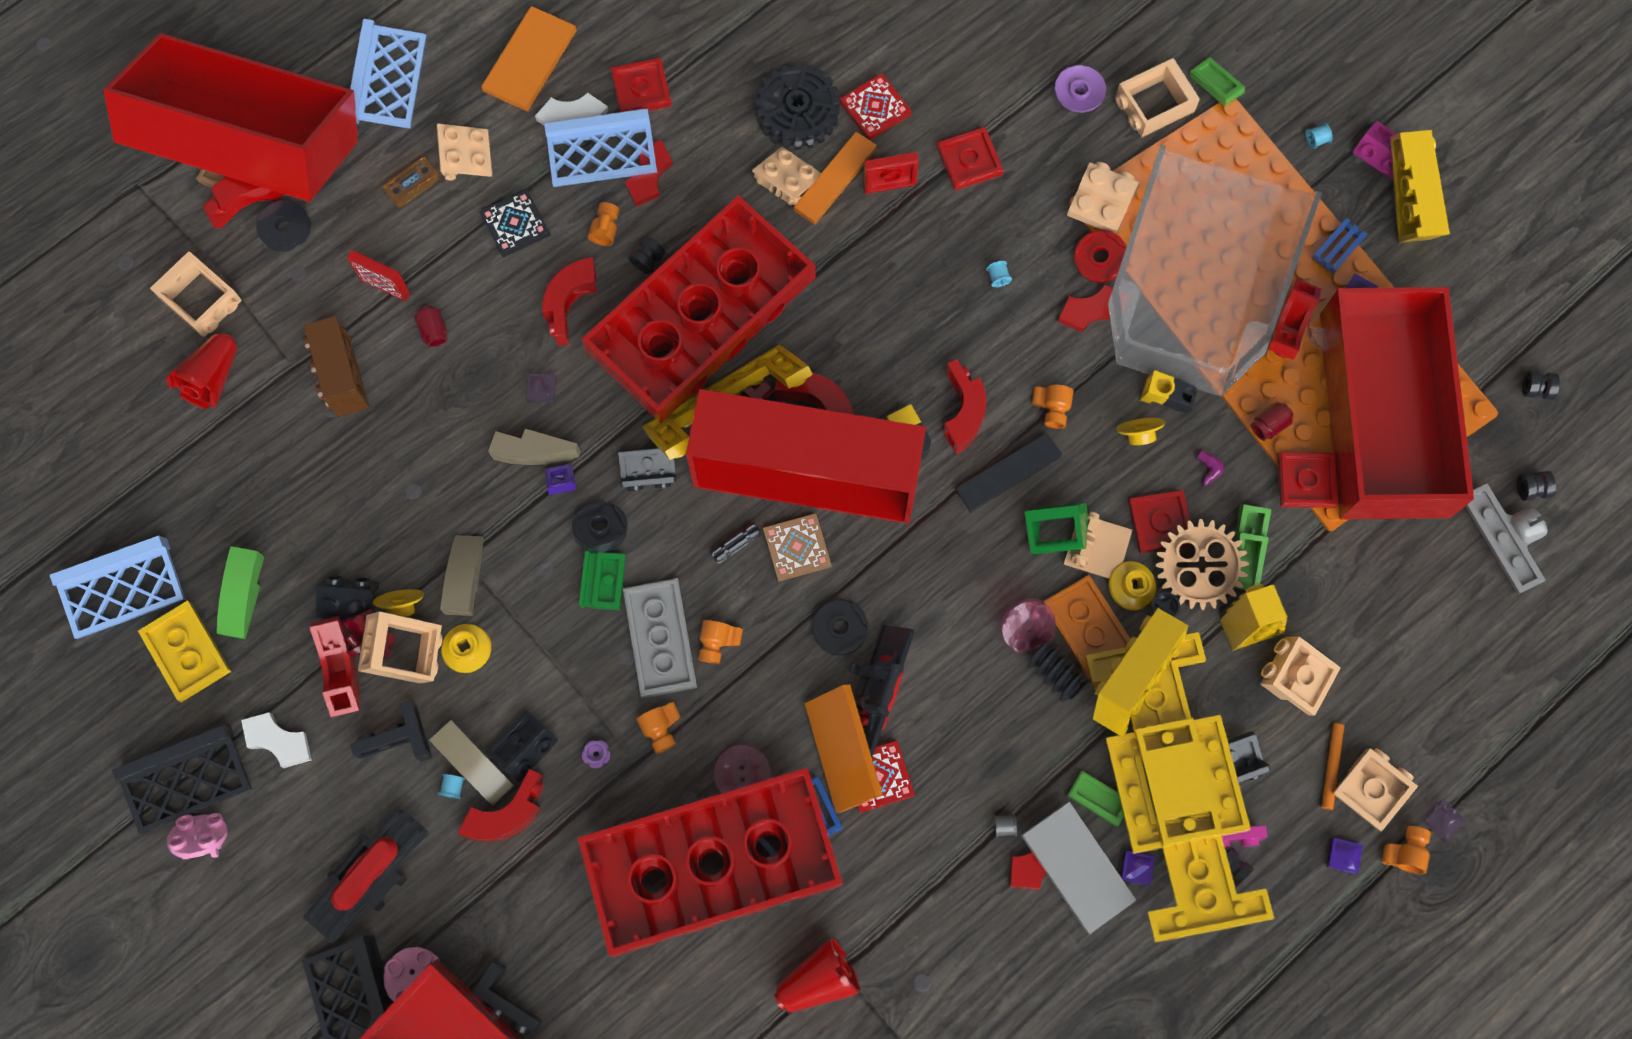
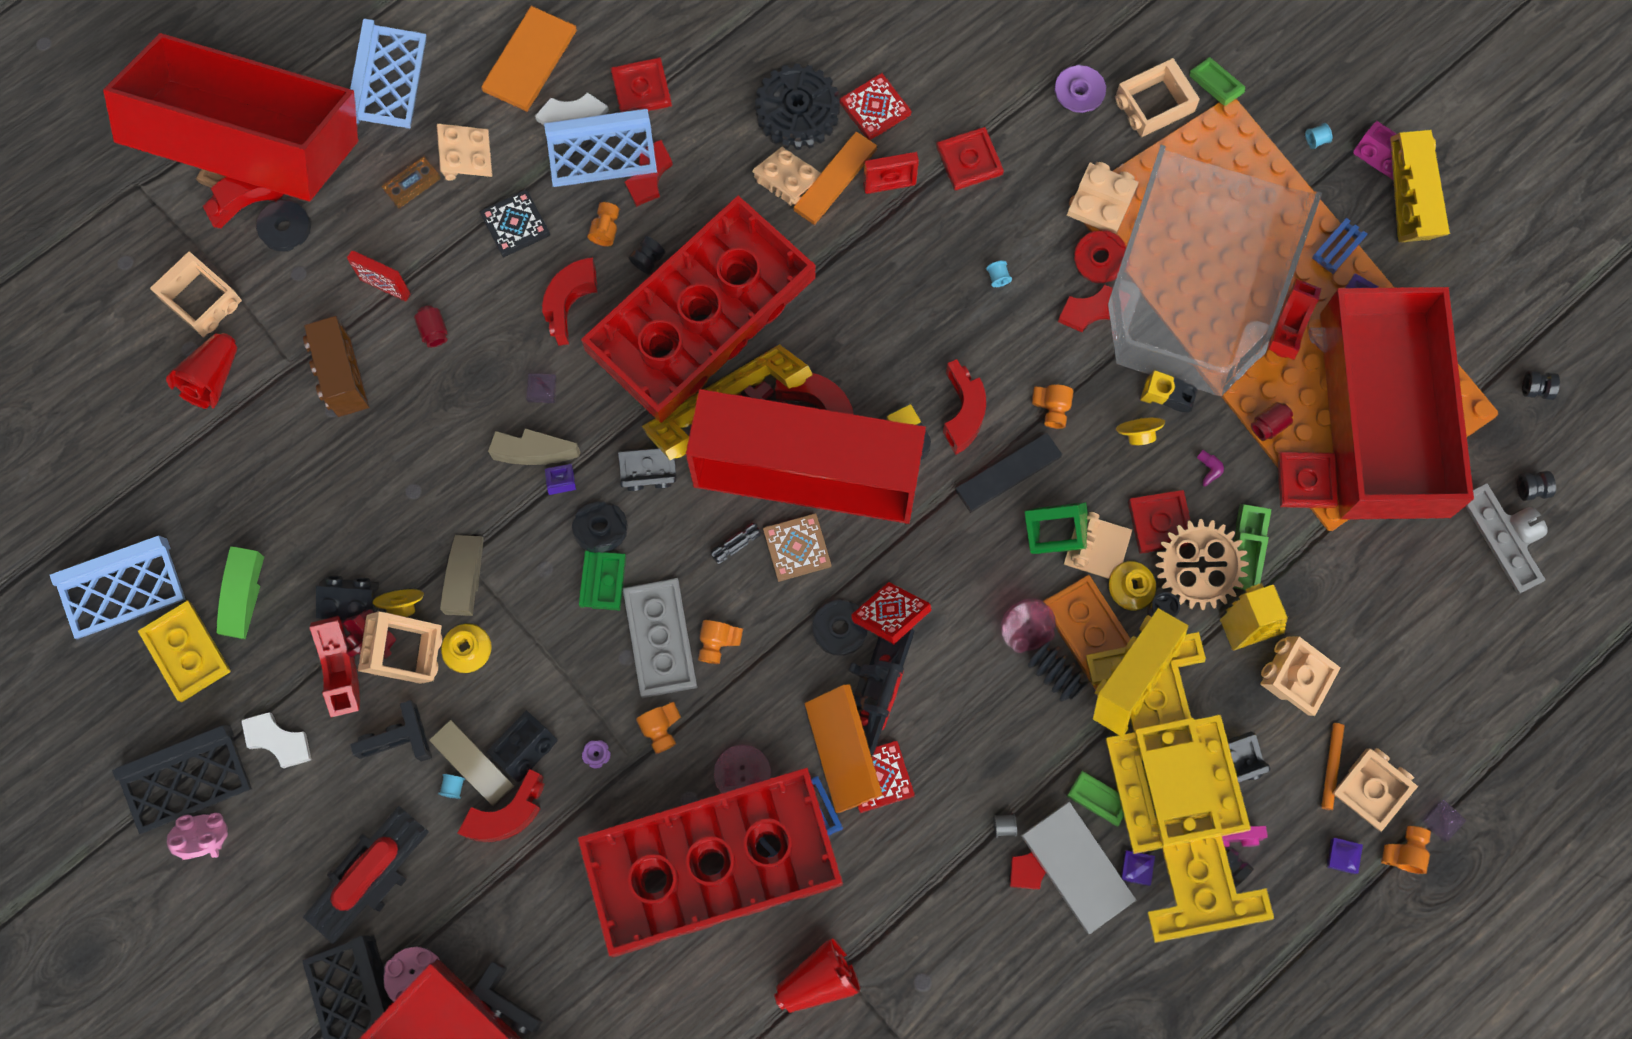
(891, 612): none -> red tile

